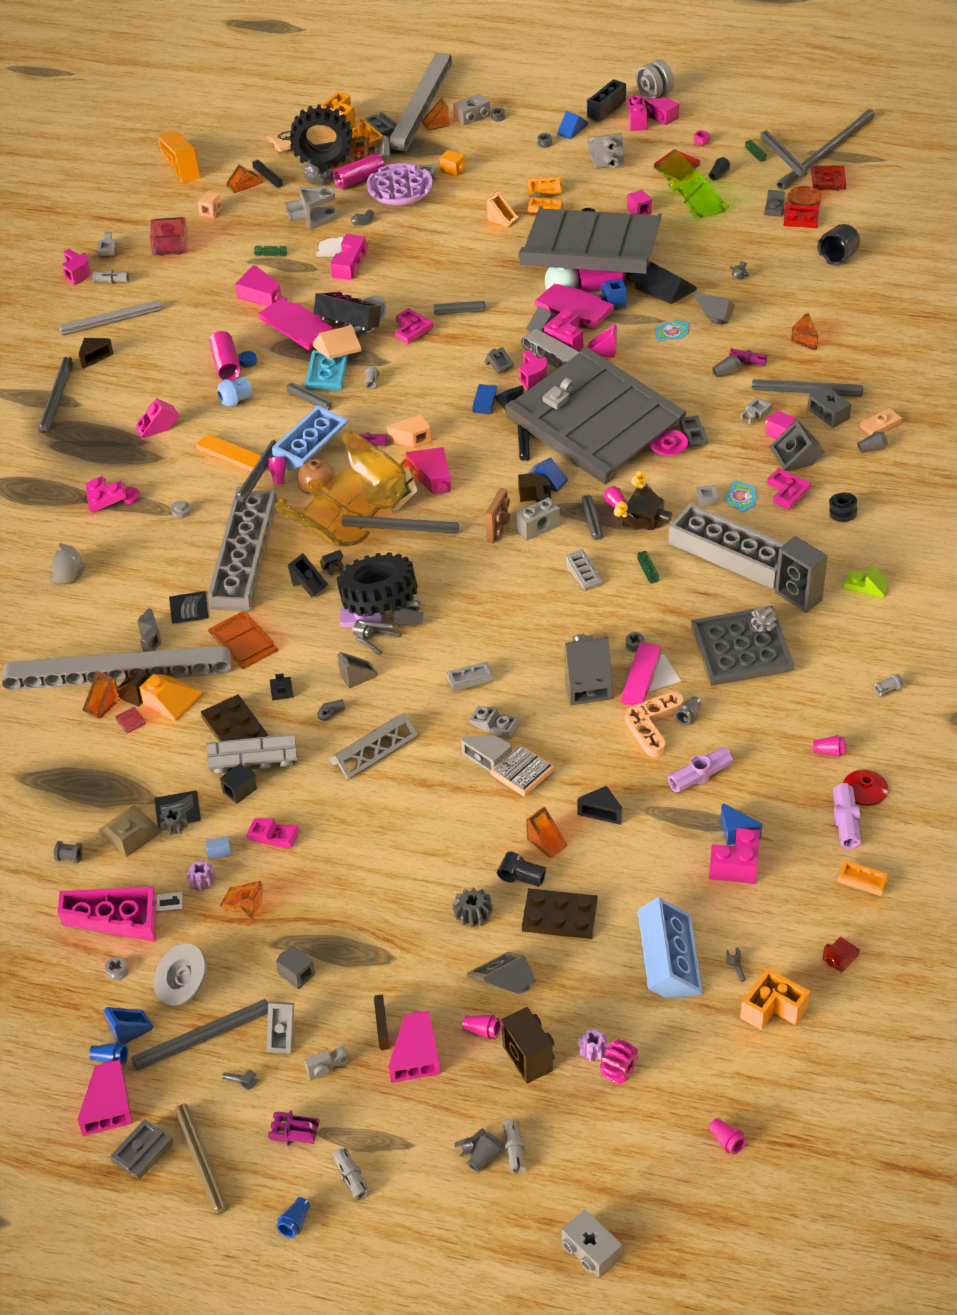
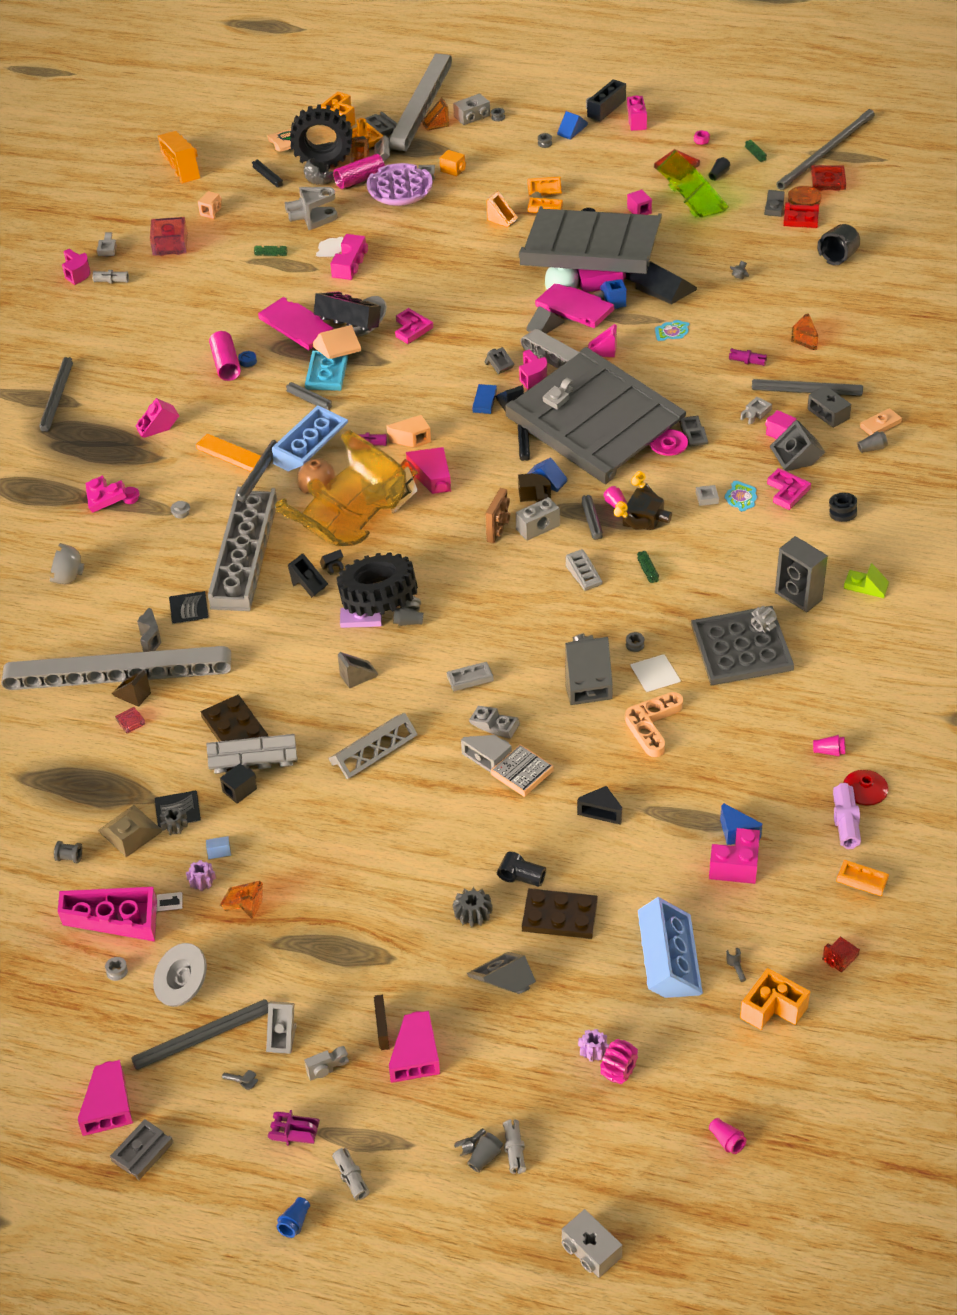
(94, 350): dark brown slope -> none
(101, 696): clear orange slope -> none
(109, 1052): blue cone -> none
(110, 317): light grey axle -> none
(127, 1023): blue slope -> none
(168, 695): light orange slope -> none
(201, 1159): dark tan axle -> none
(234, 391): light blue piece -> none
(243, 179): clear orange slope -> none
(244, 639): clear orange piece -> none
(258, 287): dark pink slope -> none
(269, 833): dark pink slope -> none
(277, 469): dark pink cone -> none
(281, 687): black tile -> none
(295, 967): dark grey brick -> none
(328, 709): dark grey arm -> none
(362, 219): dark grey arm -> none
(365, 629): dark grey plant -> none
(371, 375): light grey pin -> none
(400, 524): dark grey axle -> none
(459, 307): dark grey axle -> none
(483, 1025): dark pink cone -> none
(528, 1044): dark brown brick -> none
(544, 833): clear orange slope -> none
(566, 329): dark pink brick -> none
(606, 150): light grey piece -> none
(641, 673): dark pink slope -> none
(655, 79): light grey wheel -> none
(662, 109): dark pink slope -> none
(686, 712): flat silver cone -> none
(700, 769): lavender piece -> none
(715, 308): dark grey slope -> none
(726, 544): light grey brick -> none
(727, 366): flat silver cone -> none
(783, 153): dark grey axle -> none
(889, 684): light grey pin -> none

